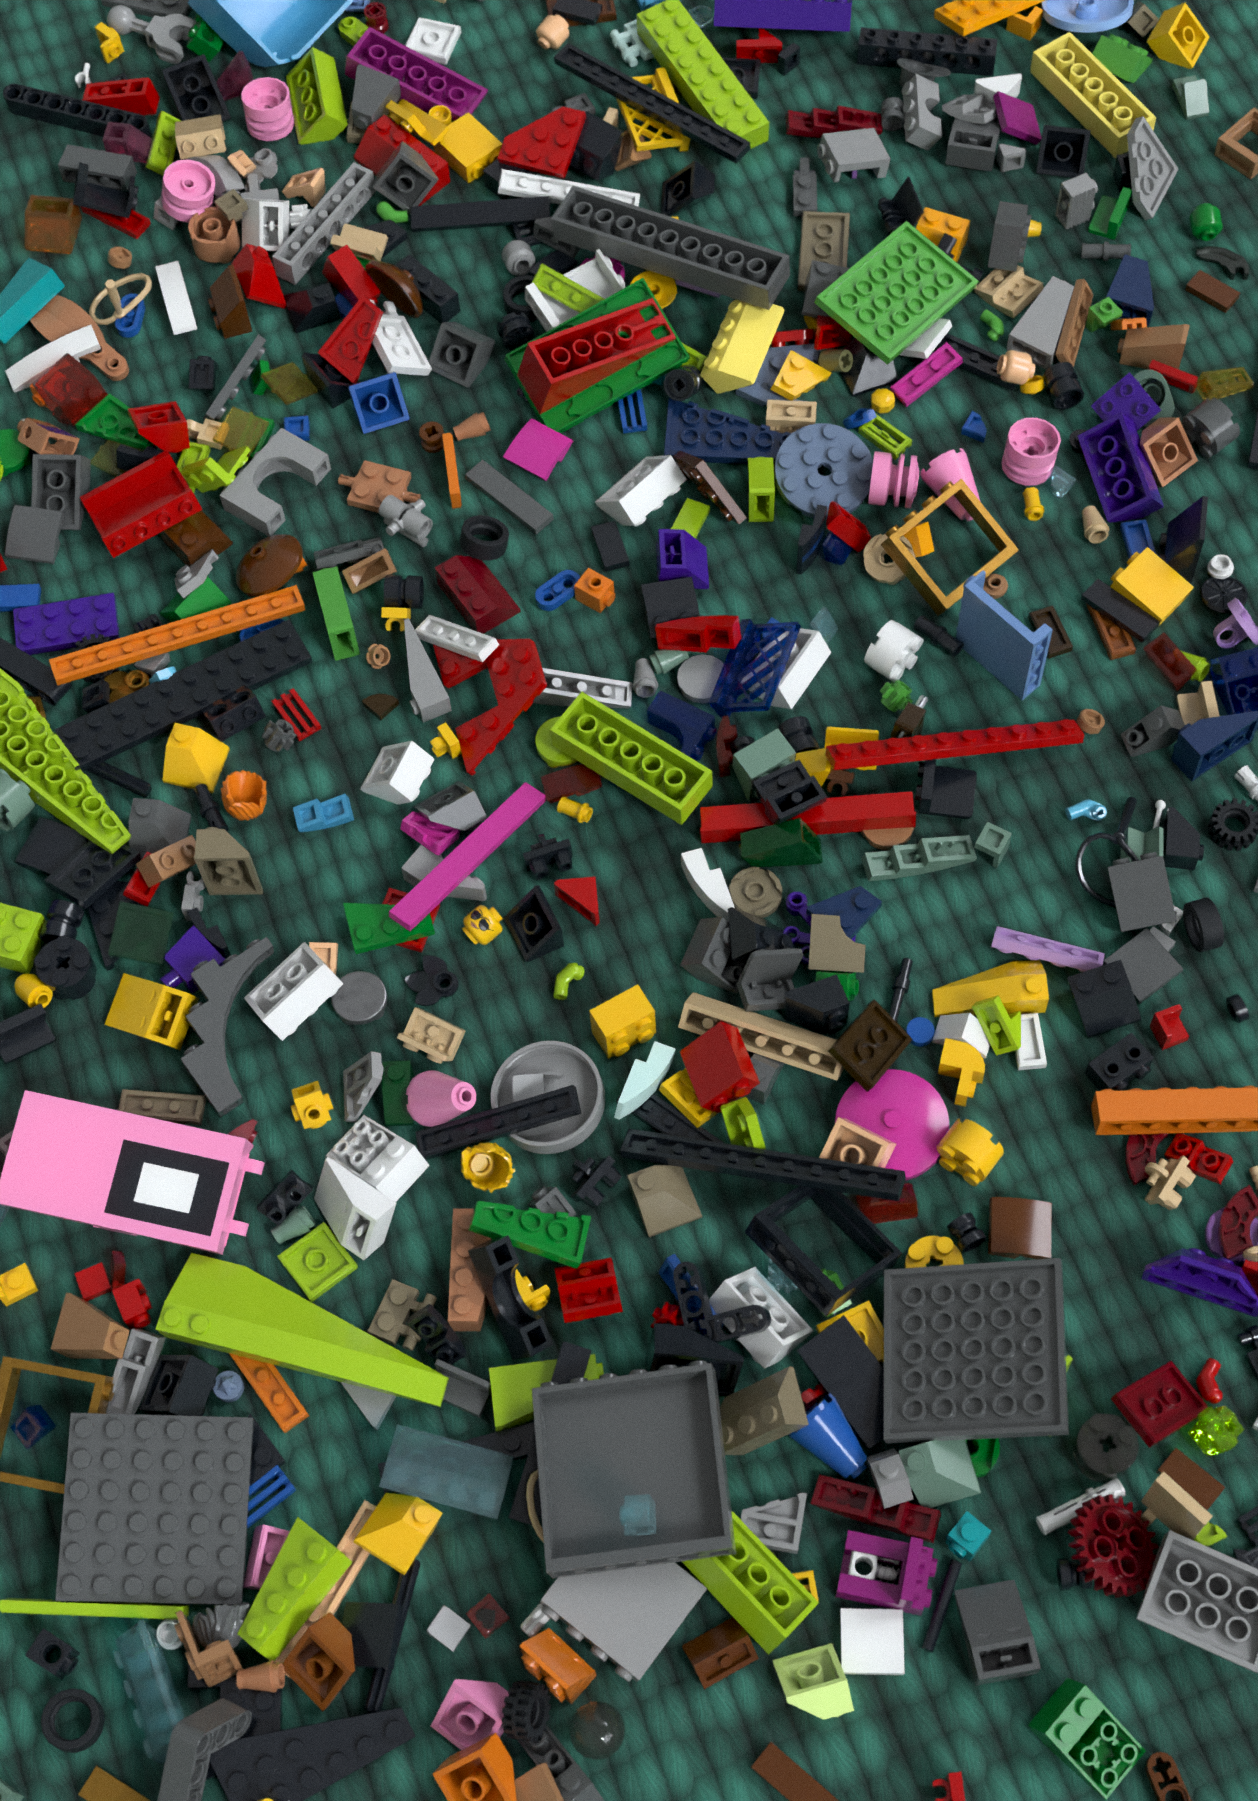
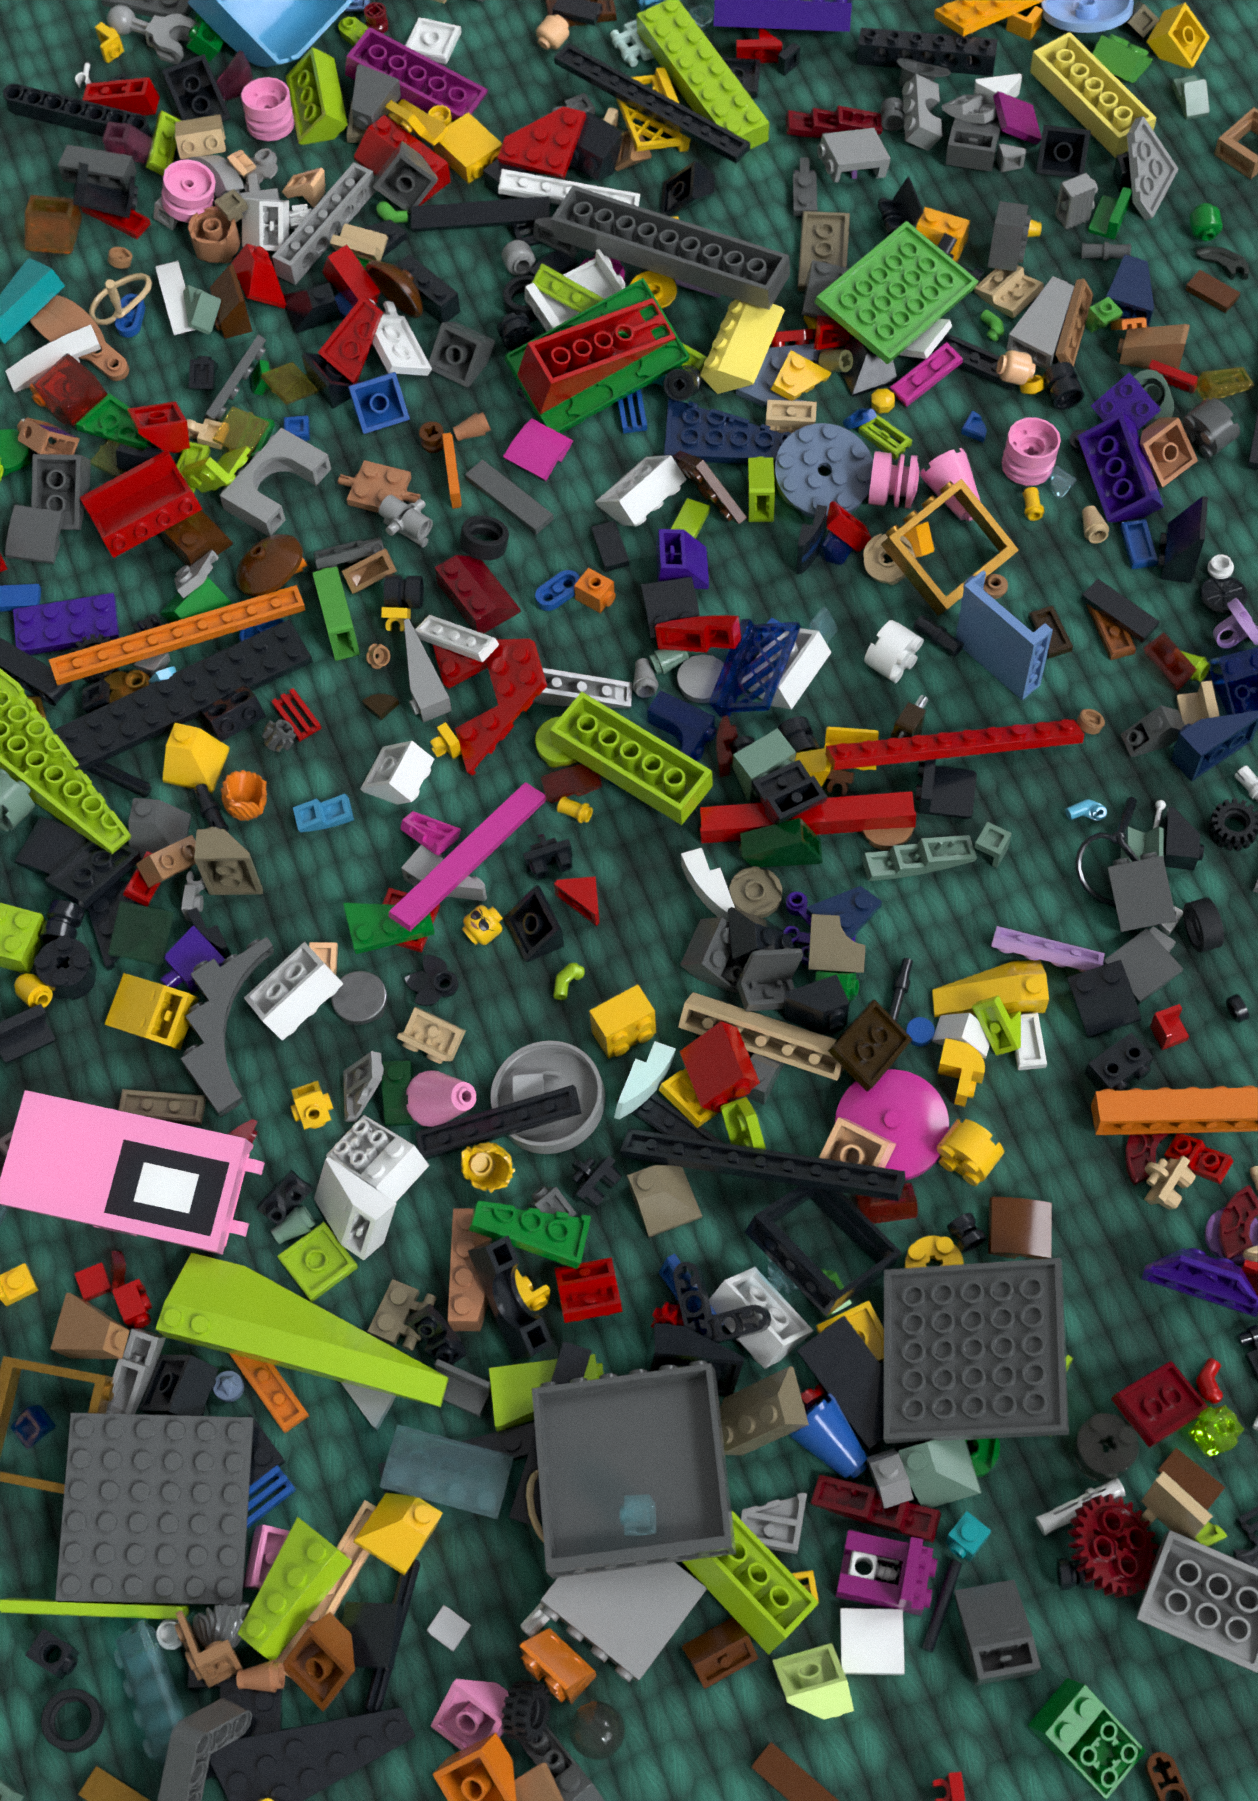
(200, 309): none -> sand green slope
(454, 807): slope -> none
(487, 1616): clear smoke tile -> none
(895, 695): bright green gear -> none
(1151, 584): yellow brick -> none

